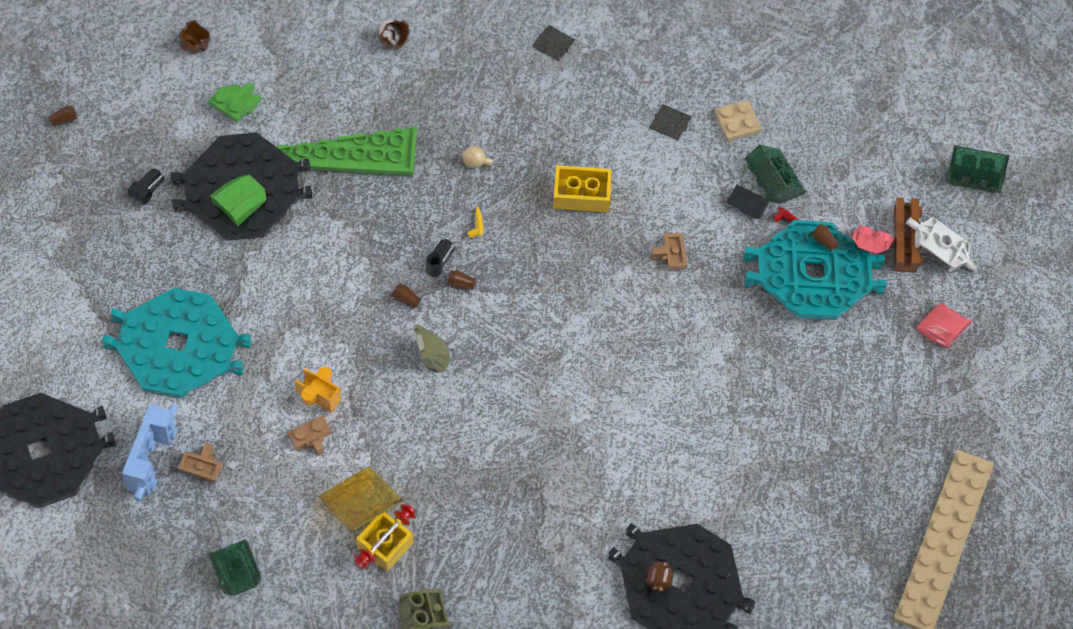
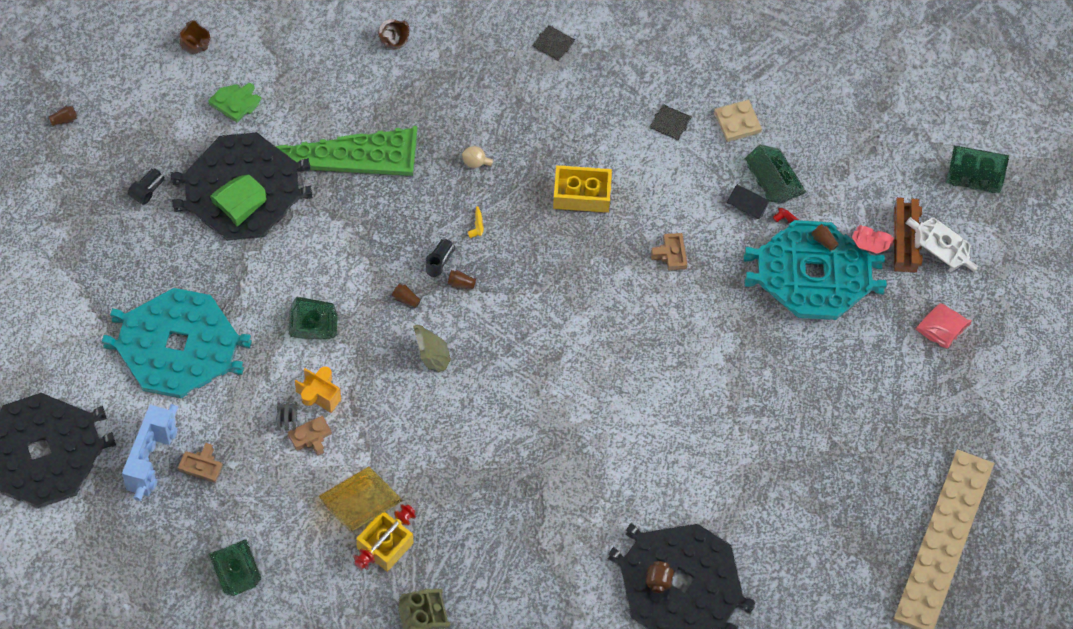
(287, 413): none -> dark grey arm
(312, 319): none -> clear green slope

